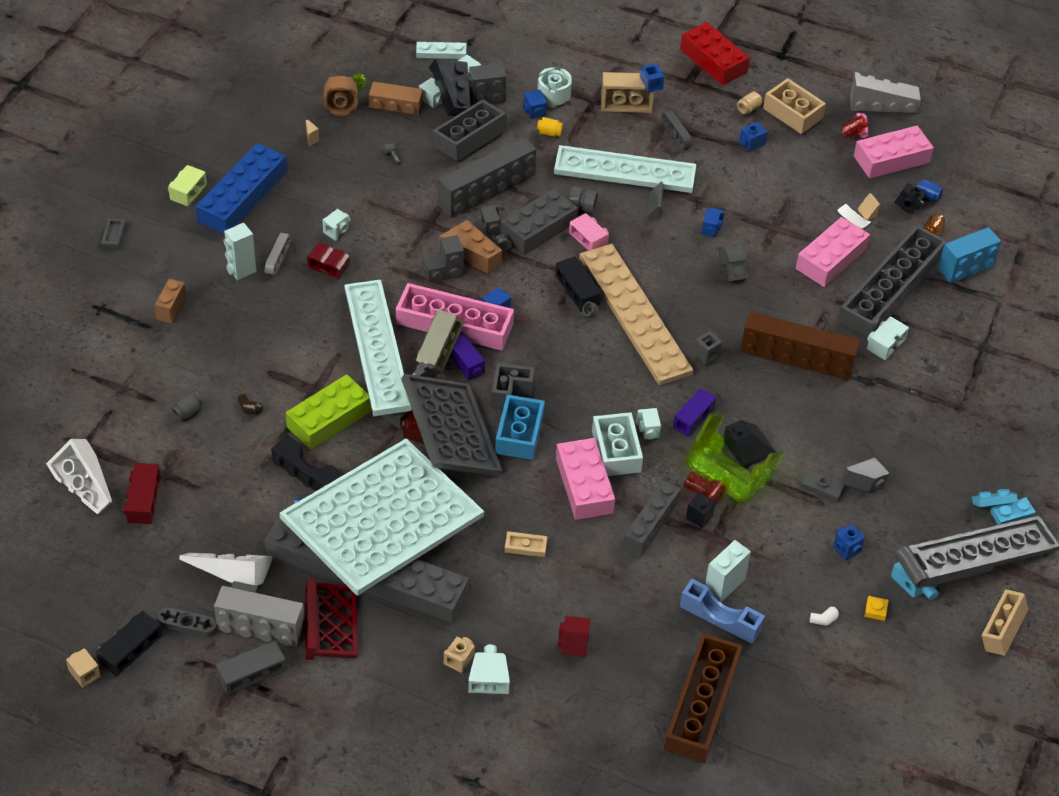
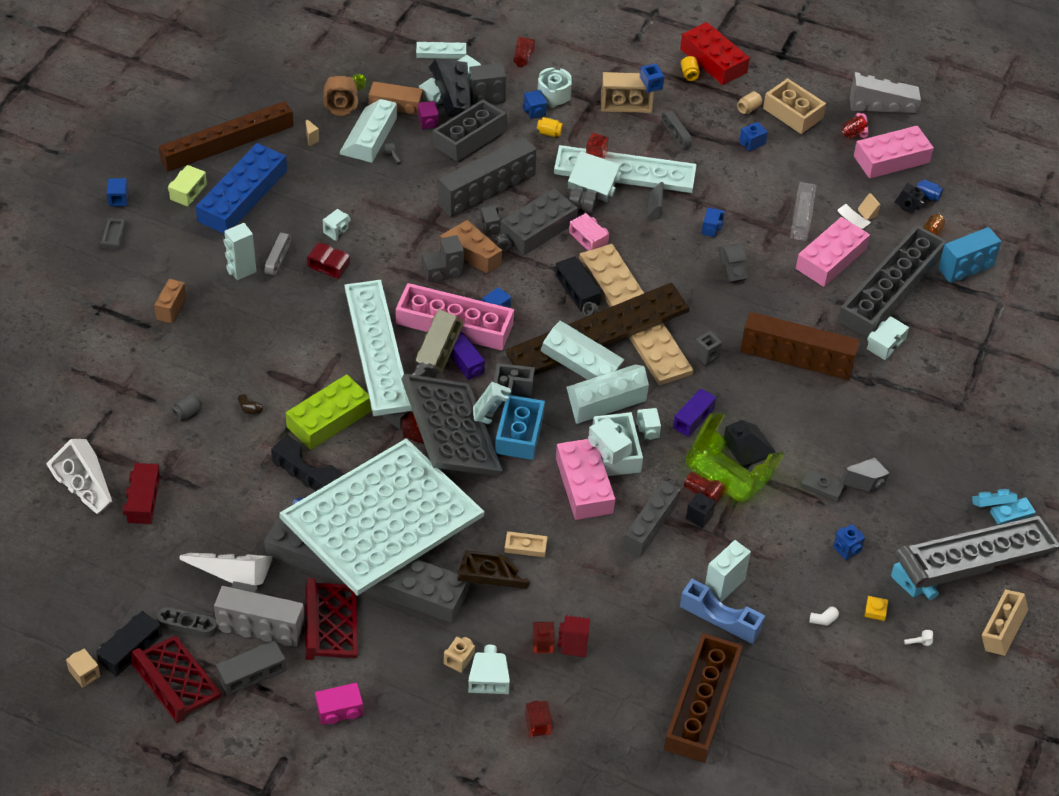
(117, 192): none -> blue brick
(162, 689): none -> dark red fence
(226, 136): none -> reddish brown brick
(339, 703): none -> dark pink brick
(370, 131): none -> light aqua slope
(428, 115): none -> magenta brick
(489, 569): none -> dark brown wing
(490, 402): none -> light aqua hinge
(524, 48): none -> clear red piece
(538, 718): none -> clear red brick
(543, 637): none -> clear red brick
(579, 352): none -> light aqua slope
(595, 175): none -> light aqua brick
(597, 145): none -> clear red brick
(608, 393): none -> light aqua slope
(609, 325): none -> dark brown plate
(610, 443): none -> light aqua brick
(690, 68): none -> yellow brick
(803, 211): none -> clear brick
(926, 639): none -> white hand

